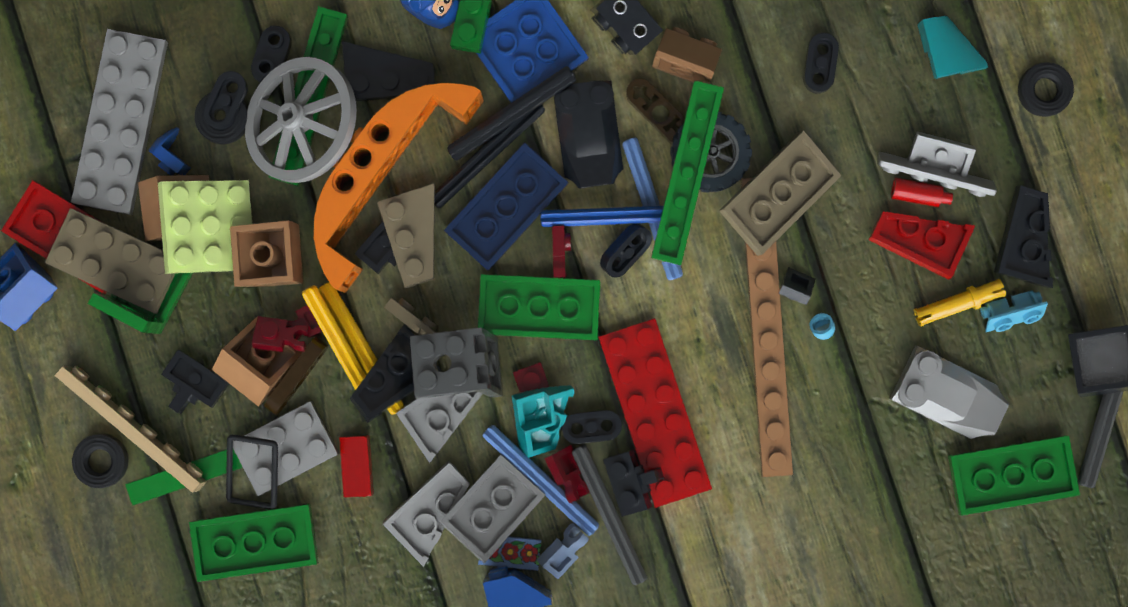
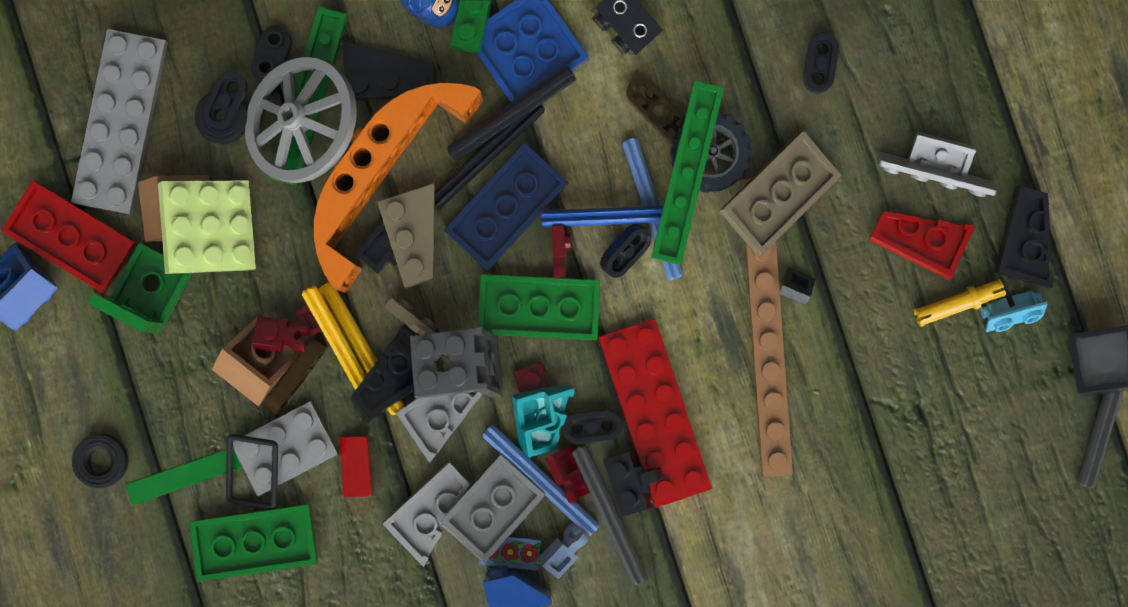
(111, 260): dark tan plate -> none
(123, 420): tan plate -> none
(169, 162): blue plate -> none
(192, 382): black hinge -> none
(266, 254): medium nougat slope -> none
(588, 133): black slope -> none
(686, 56): medium nougat slope -> none
(822, 326): medium azure hinge -> none
(920, 193): red cylinder -> none
(948, 48): teal slope -> none
(950, 395): light grey slope -> none
(1013, 475): green plate -> none
(1063, 83): black tyre -> none

